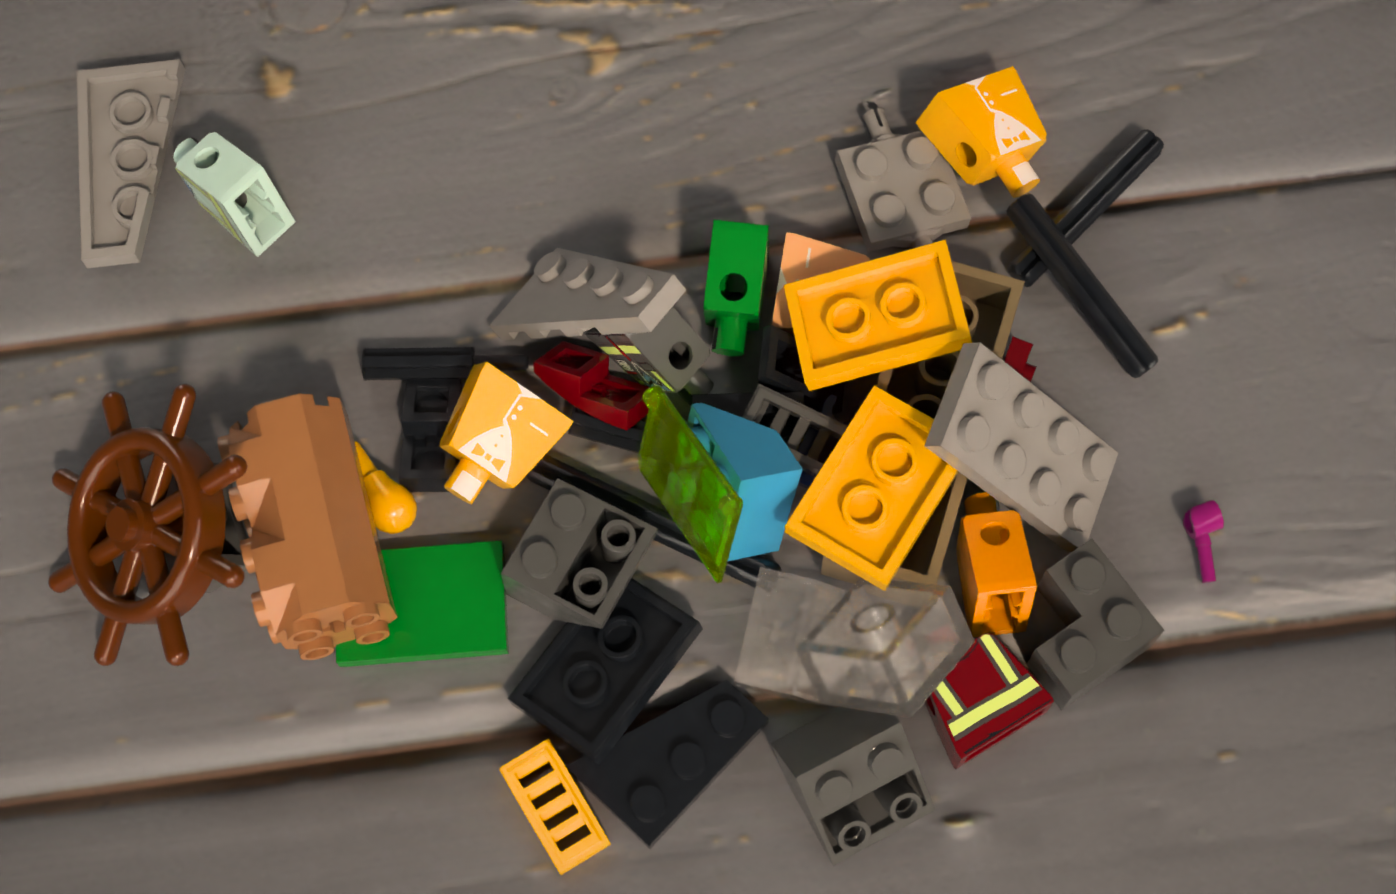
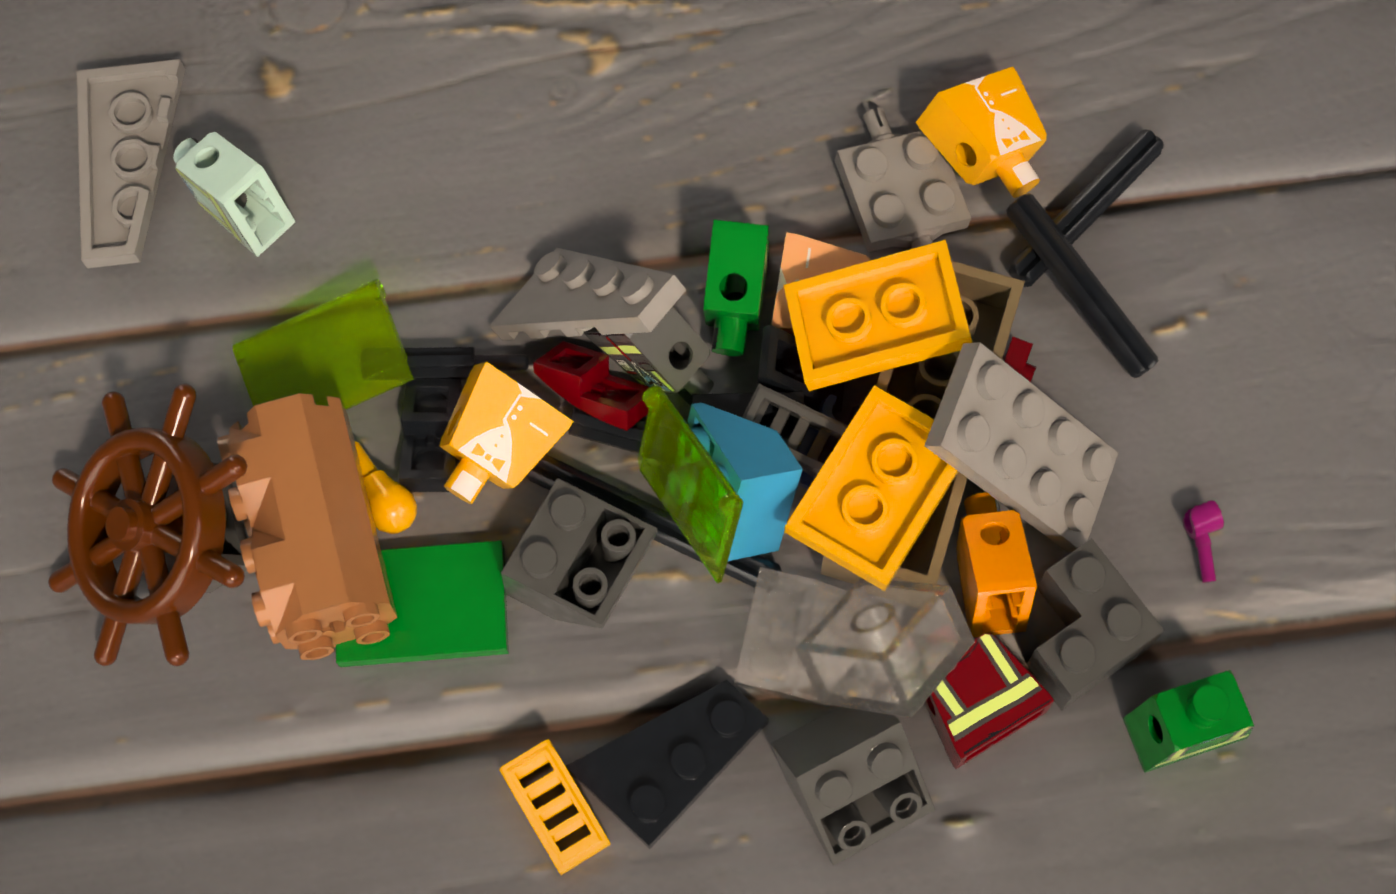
(332, 350): none -> clear neon green piece
(600, 679): black tile -> none
(1192, 720): none -> green torso

